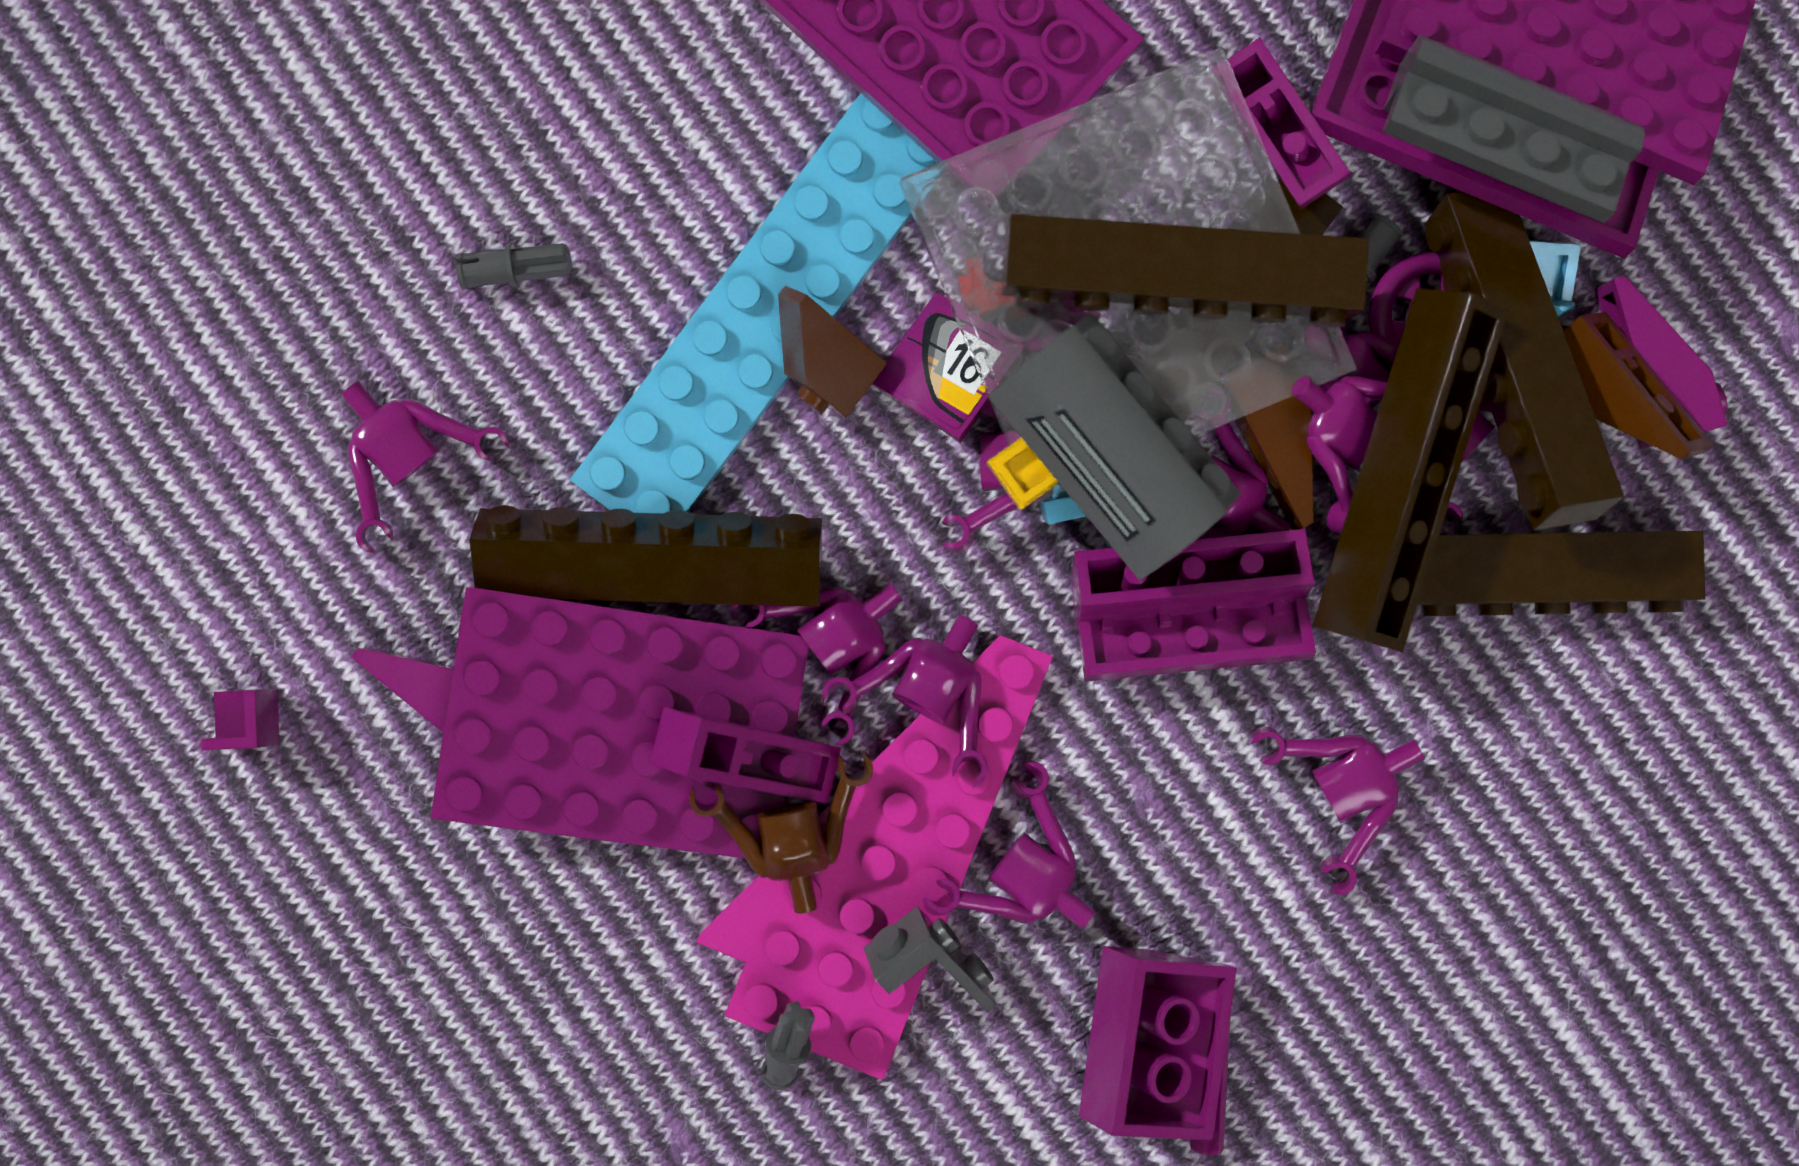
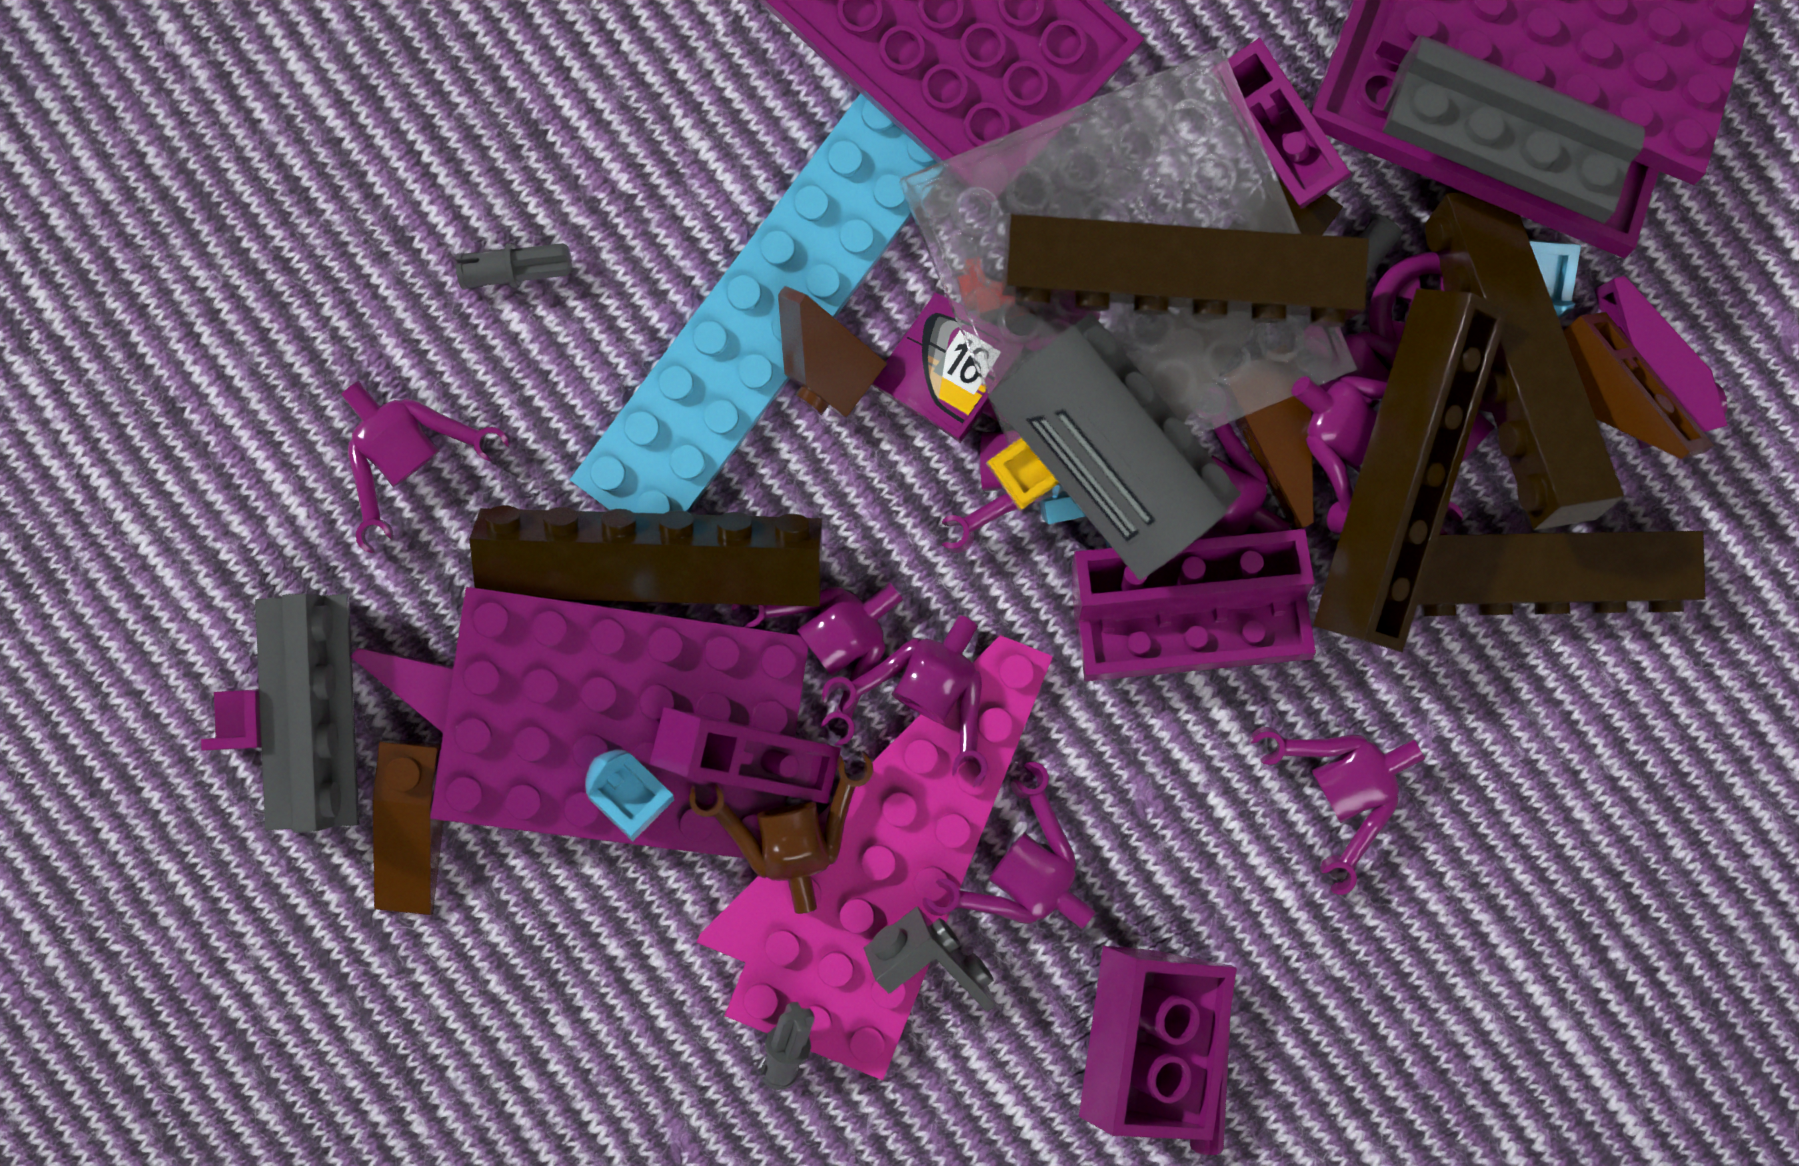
(307, 712): none -> dark grey brick
(403, 834): none -> reddish brown slope
(626, 792): none -> medium azure plate

